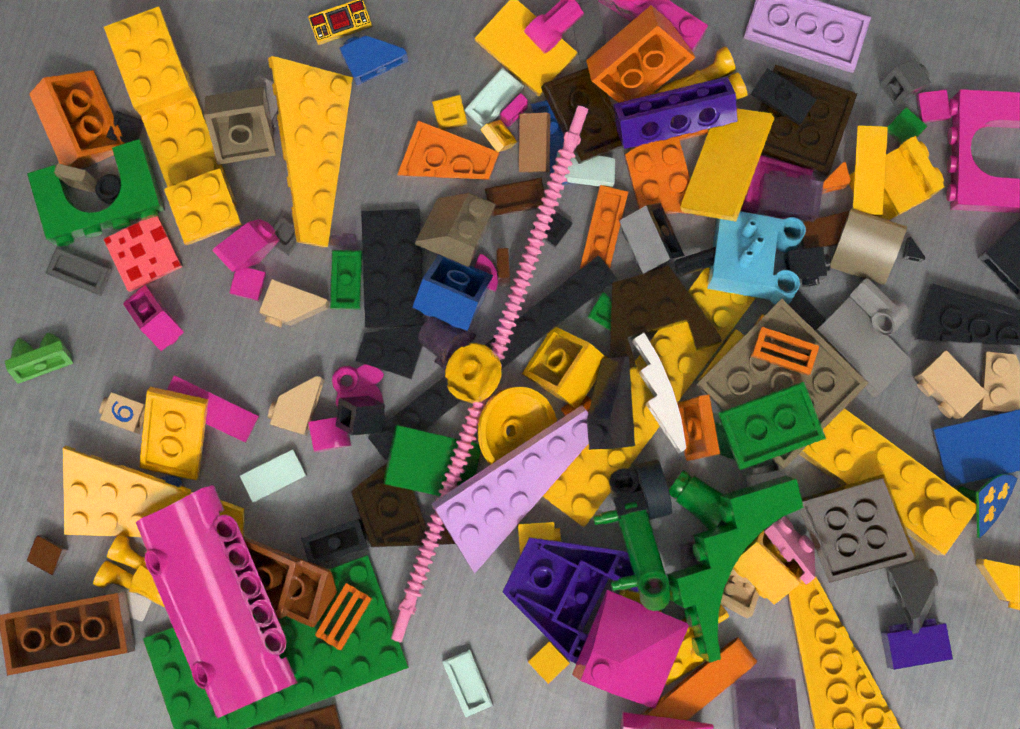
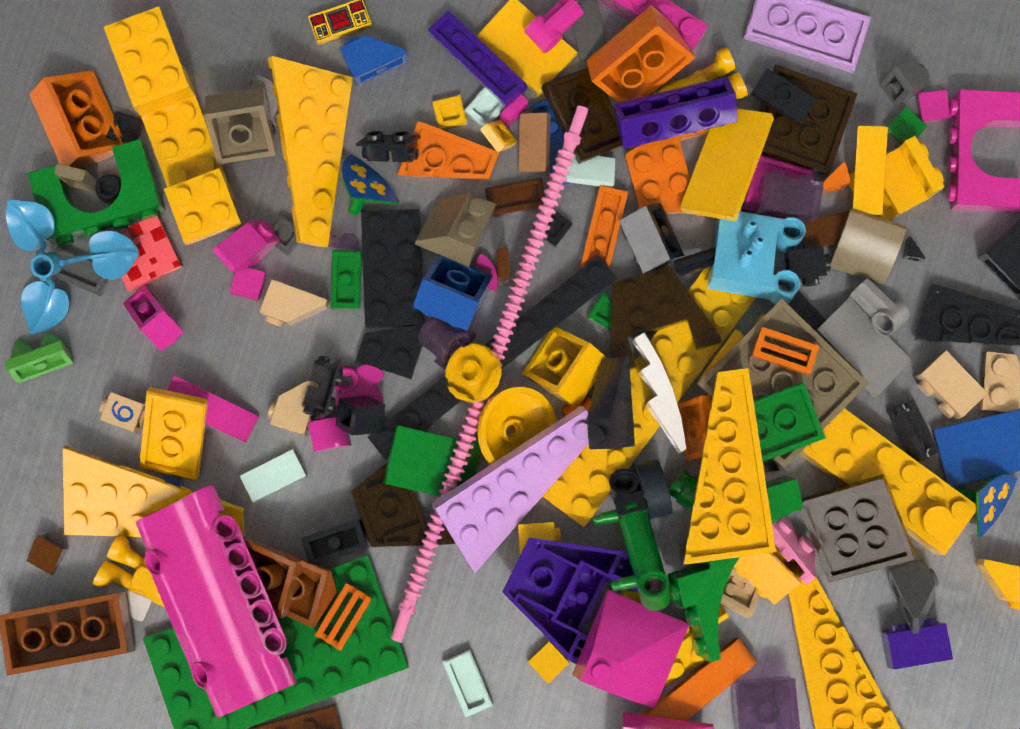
(41, 302): none -> dark azure plant
(320, 398): none -> black hinge
(364, 185): none -> blue shield
(399, 143): none -> black hinge
(477, 59): none -> dark purple plate
(731, 493): none -> yellow wing
(913, 431): none -> black hinge

